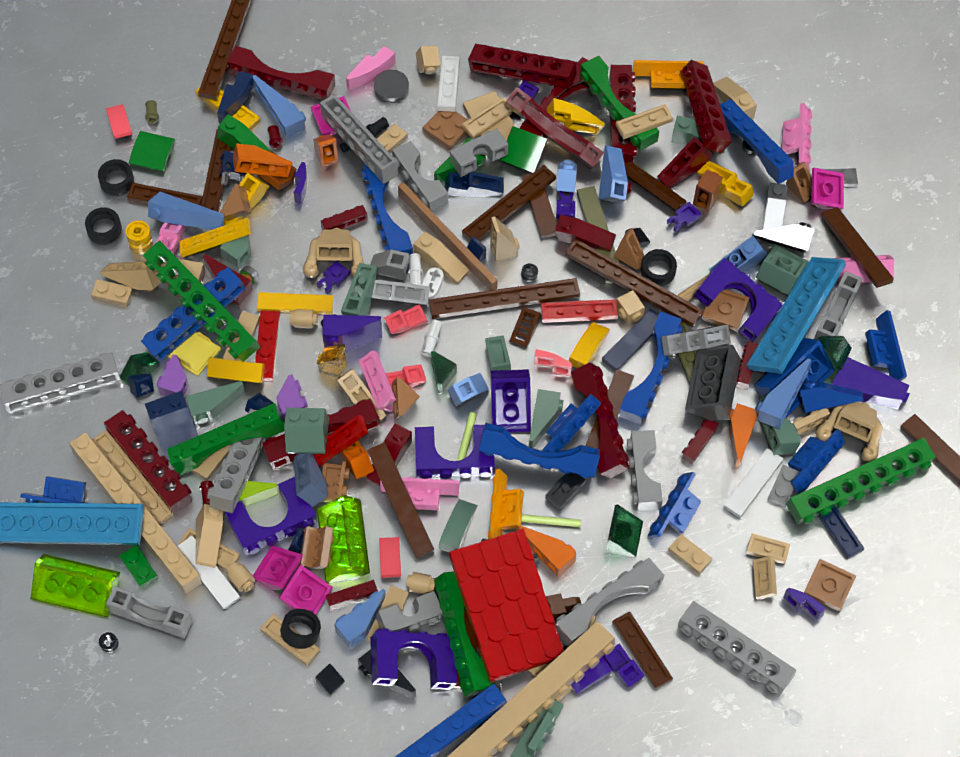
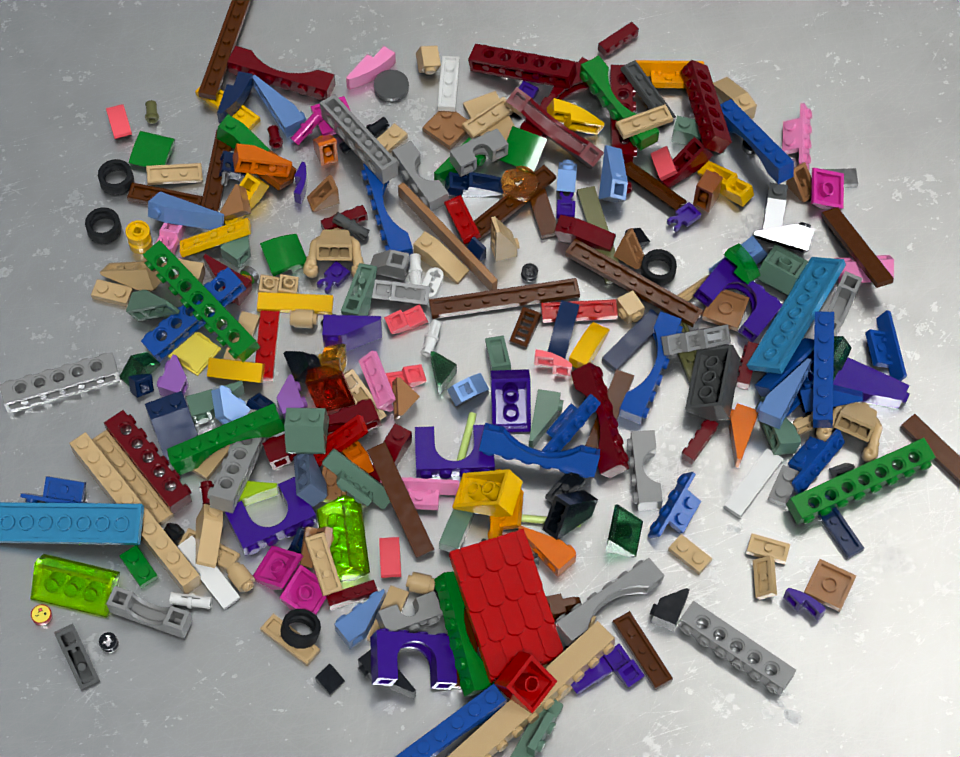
(41, 615): none -> light yellow tile
(76, 656): none -> dark grey slope
(146, 305): none -> sand green slope
(174, 174): none -> tan tile
(174, 531): none -> black tile
(190, 600): none -> white pin
(227, 406): none -> light blue slope
(279, 284): none -> tan slope
(284, 253): none -> green slope
(300, 363): none -> black slope
(306, 128): none -> dark pink pin
(323, 564): none -> tan tile
(324, 195): none -> medium nougat slope
(328, 388): none -> clear red slope
(350, 225): none -> dark grey pin
(355, 480): none -> sand green bracket
(462, 219): none -> red tile
(488, 493): none -> yellow slope
(523, 192): none -> clear orange plate
(525, 681): none -> red slope
(563, 328): none -> dark blue slope
(568, 512): none -> black slope
(618, 39): none -> dark red piece
(644, 86): none -> dark grey tile
(663, 163): none -> coral slope
(669, 609): none -> black slope
(747, 268): none -> green slope
(823, 370): none -> blue arch
(841, 469): none -> black slope

